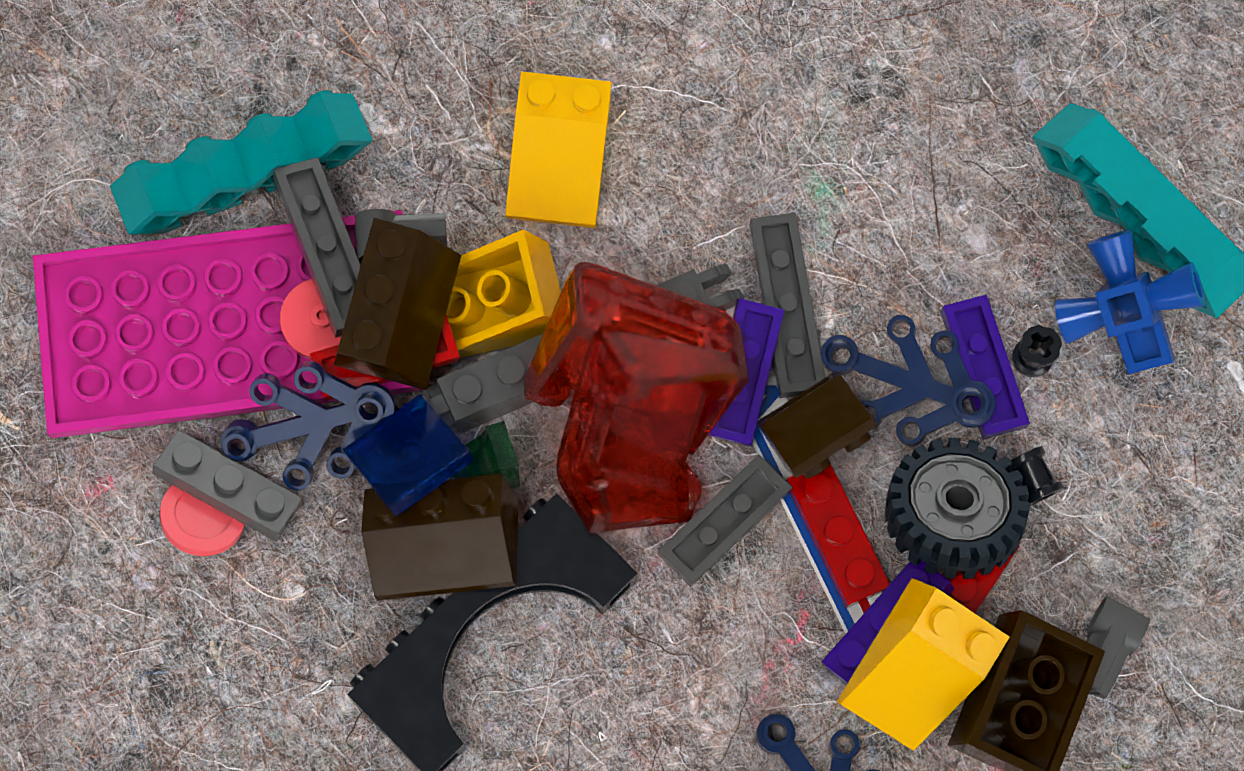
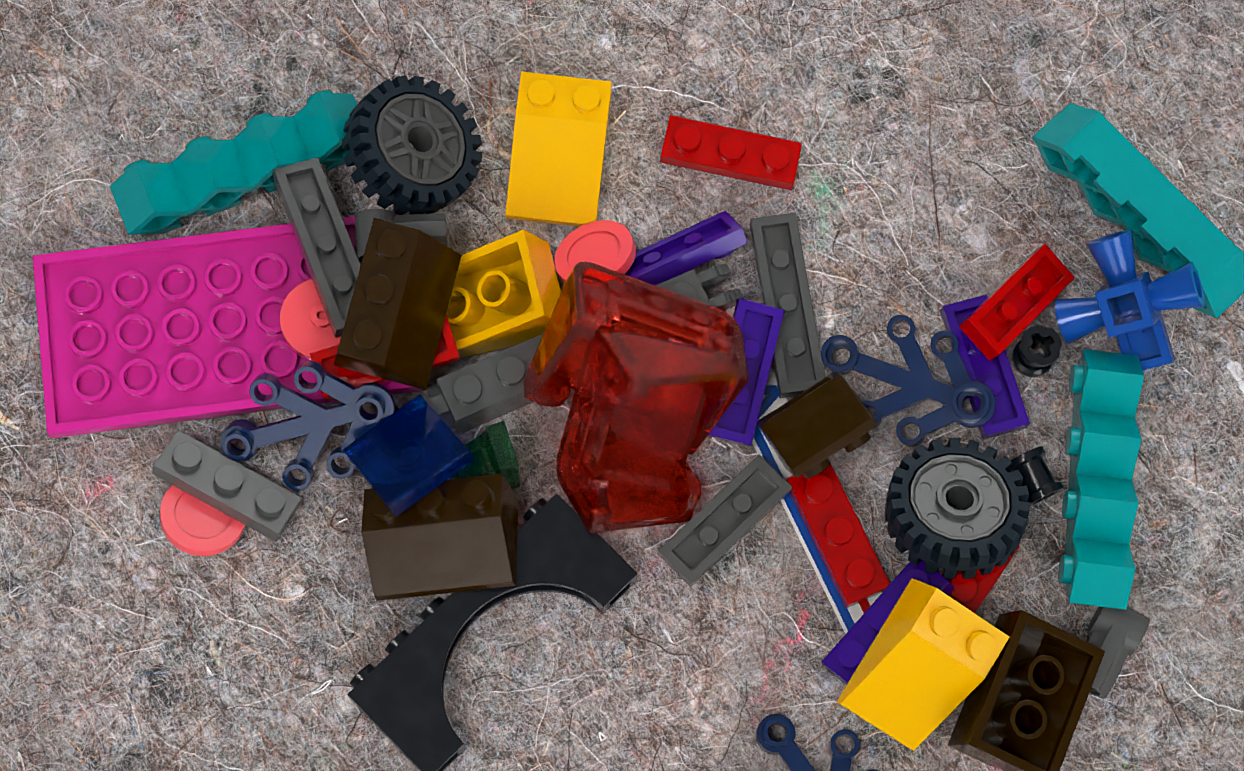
(381, 150): none -> wheel
(596, 242): none -> coral piece
(688, 249): none -> dark purple plate
(730, 152): none -> red plate
(1016, 302): none -> red plate
(1101, 491): none -> teal brick

